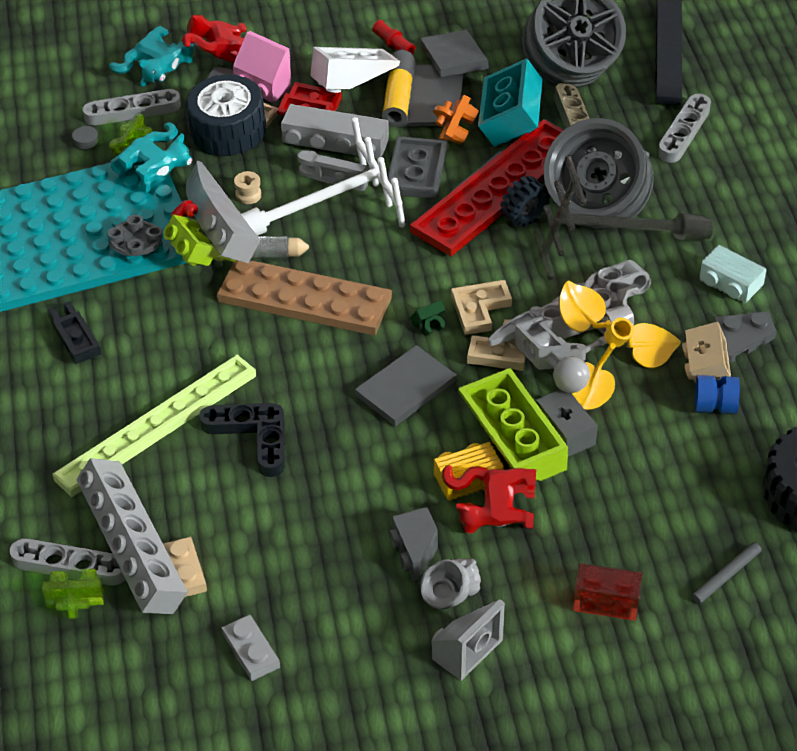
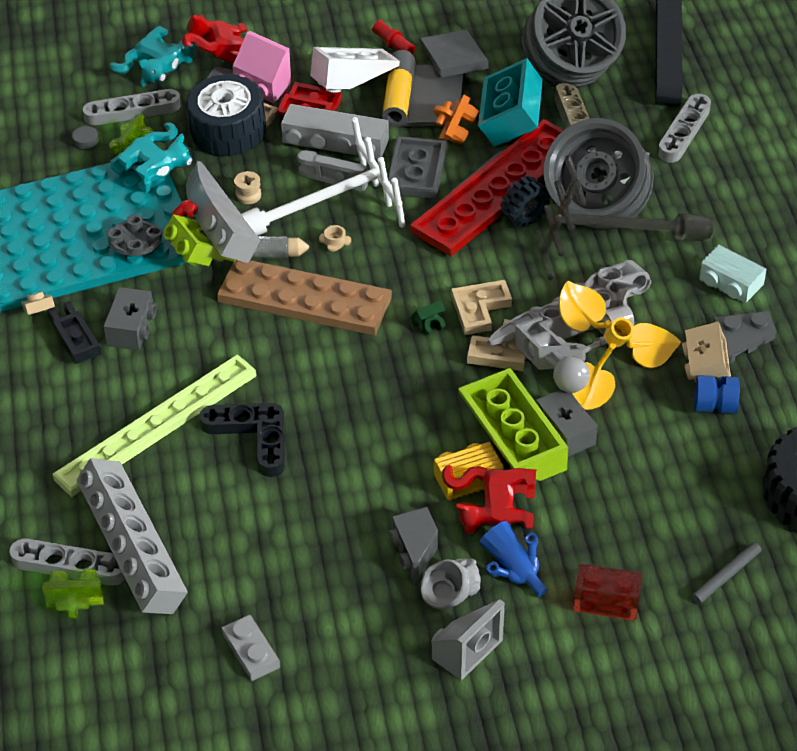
(37, 302): none -> tan plate
(129, 318): none -> dark grey brick
(187, 565): tan plate -> none
(334, 237): none -> tan plate
(405, 385): dark grey tile -> none
(519, 565): none -> blue piece

